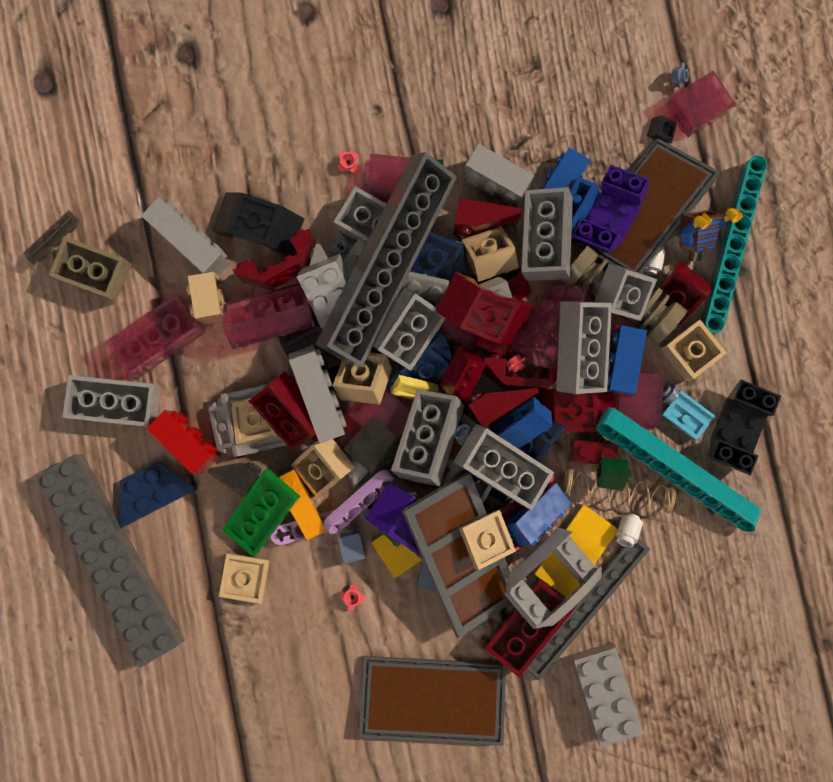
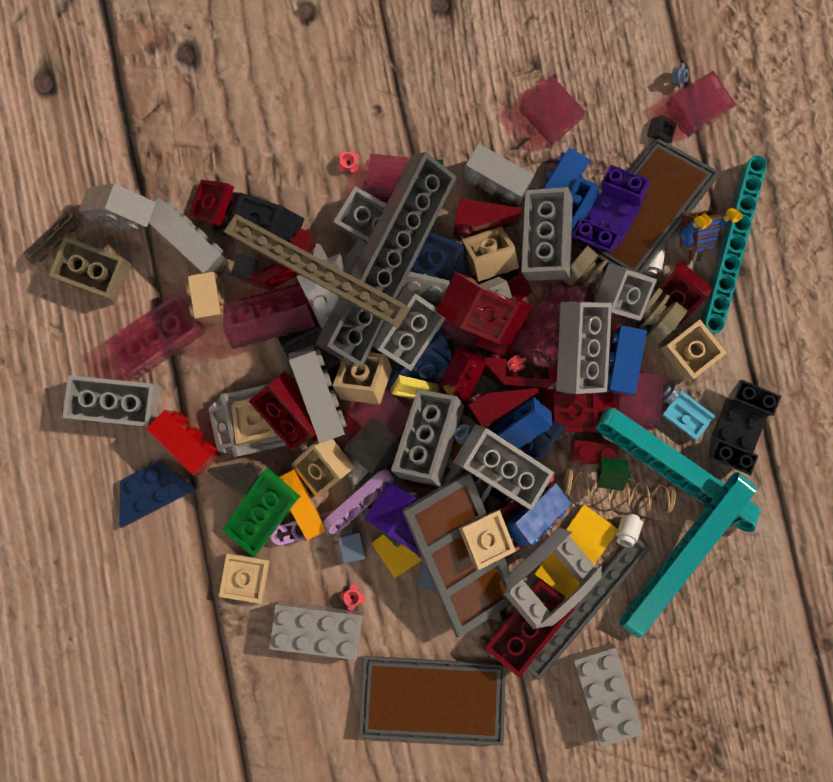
(110, 559): dark grey brick -> none
(116, 207): none -> light grey brick
(210, 202): none -> dark red plate
(244, 267): none -> black slope
(316, 630): none -> light grey brick
(318, 271): none -> dark tan plate
(335, 248): sand blue plate -> none
(551, 110): none -> clear pink brick
(688, 554): none -> teal beam

